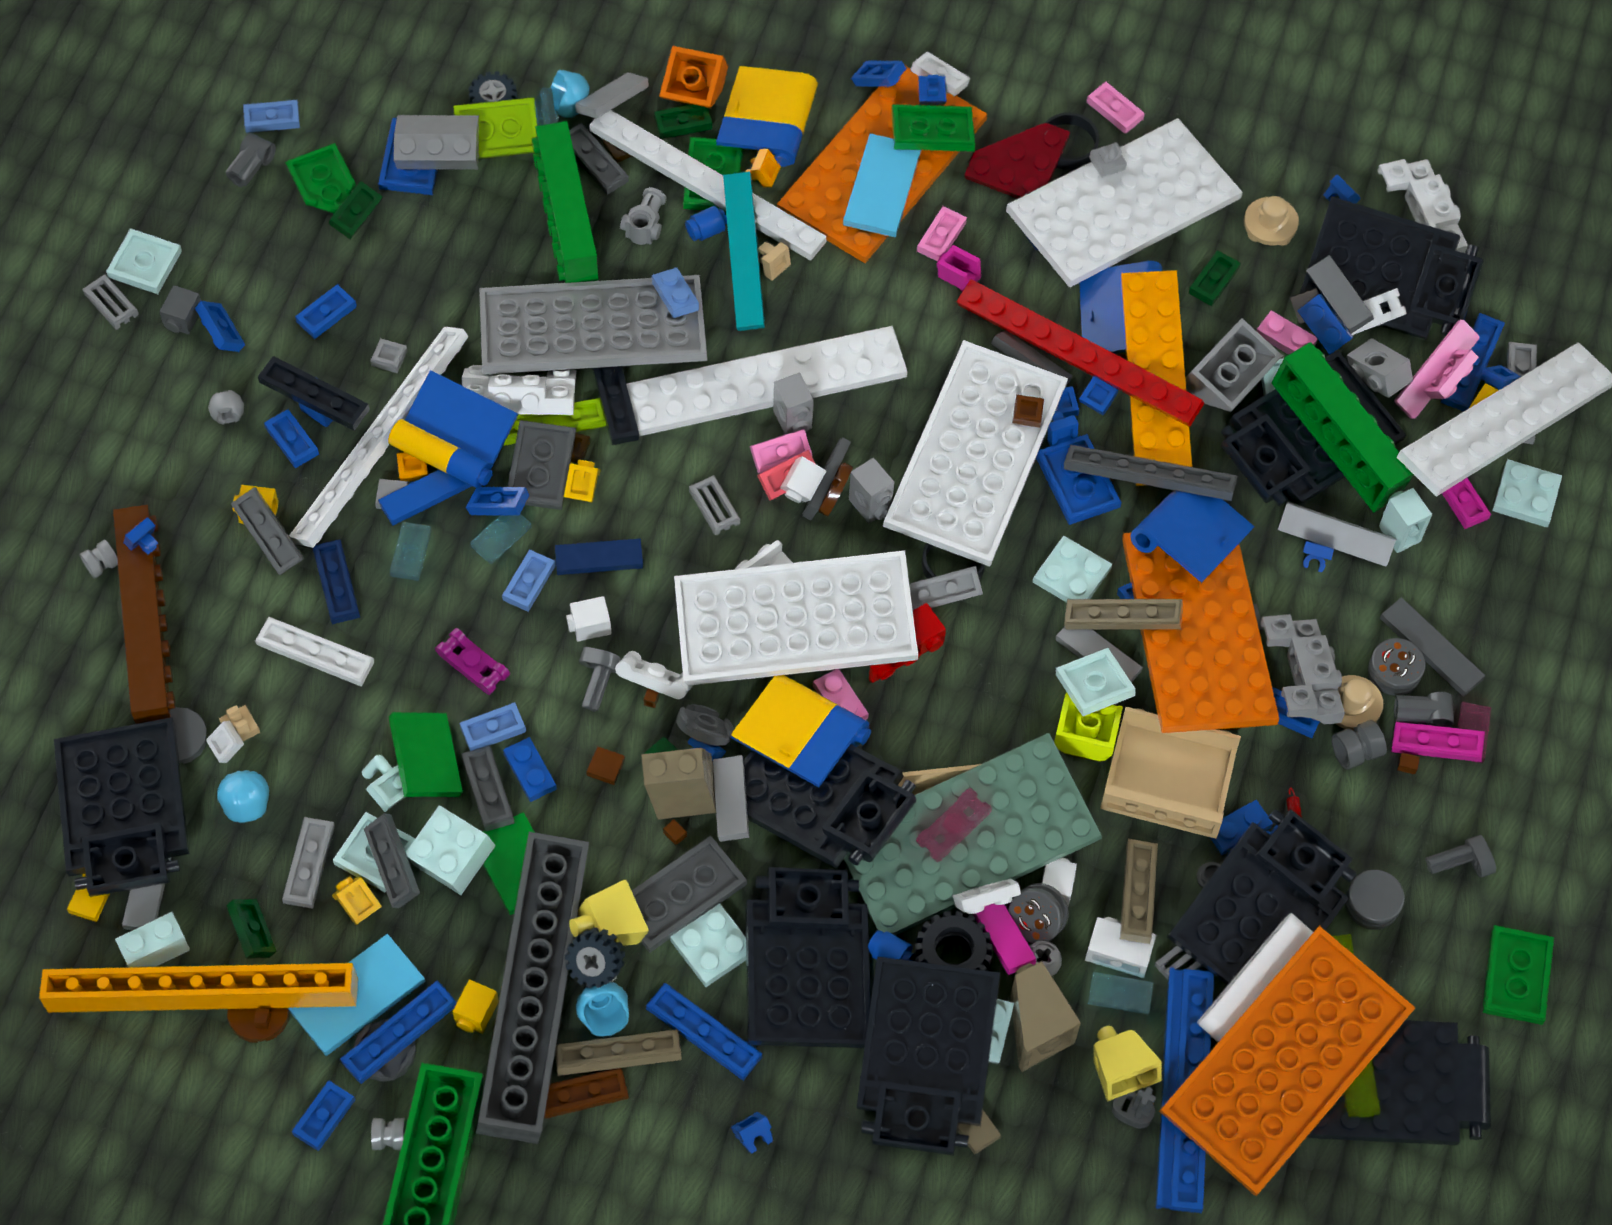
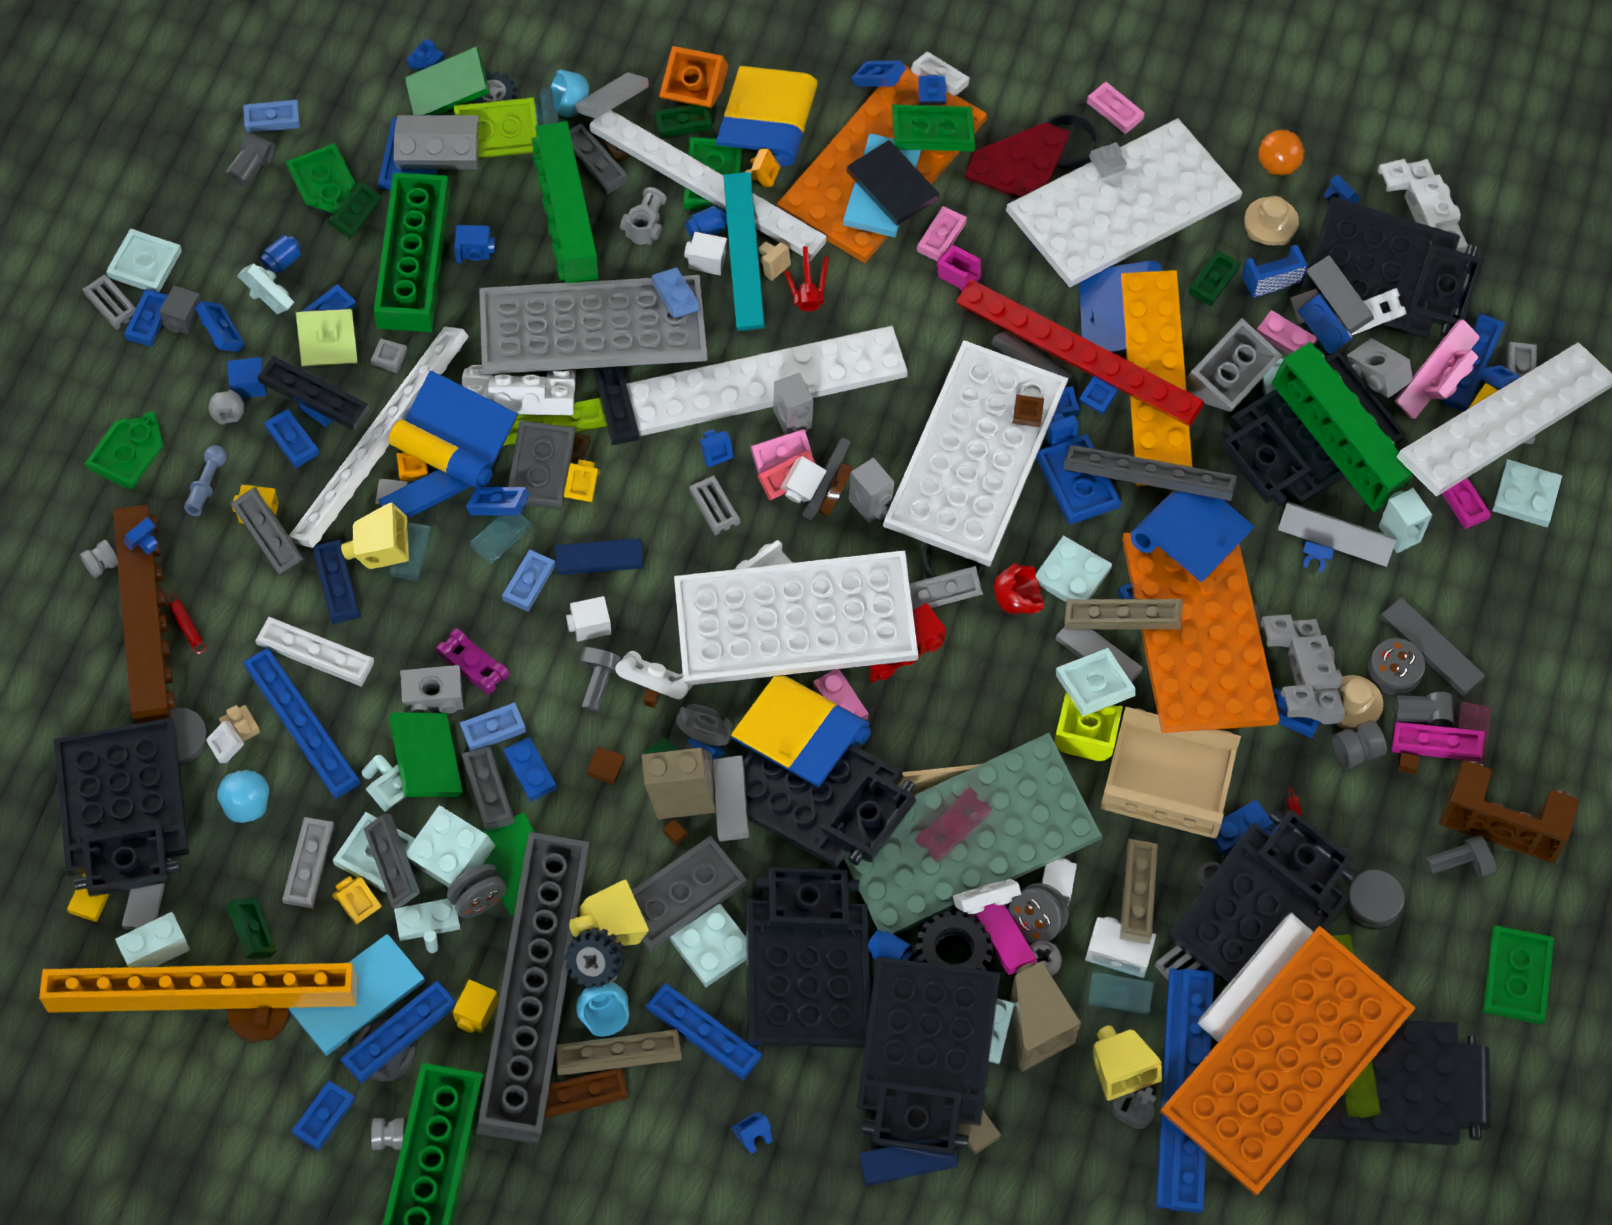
(127, 450): none -> green tile
(146, 319): none -> blue plate
(185, 623): none -> red piece
(200, 490): none -> sand blue pin
(244, 377): none -> blue brick
(263, 287): none -> light aqua plate
(281, 254): none -> blue brick
(301, 723): none -> blue tile
(326, 337): none -> yellowish green piece
(379, 538): none -> light yellow torso
(412, 252): none -> green brick
(418, 682): none -> light grey brick
(425, 56): none -> blue tile
(427, 921): none -> light aqua plate
(448, 84): none -> tile
(473, 243): none -> blue brick
(476, 891): none -> dark grey head
(706, 253): none -> white brick
(716, 447): none -> blue tile
(808, 296): none -> red plant
(892, 182): none -> black tile
(900, 1163): none -> dark blue tile
(1018, 590): none -> red hair
(1276, 274): none -> blue panel
(1281, 152): none -> orange hair
(1520, 831): none -> reddish brown plate

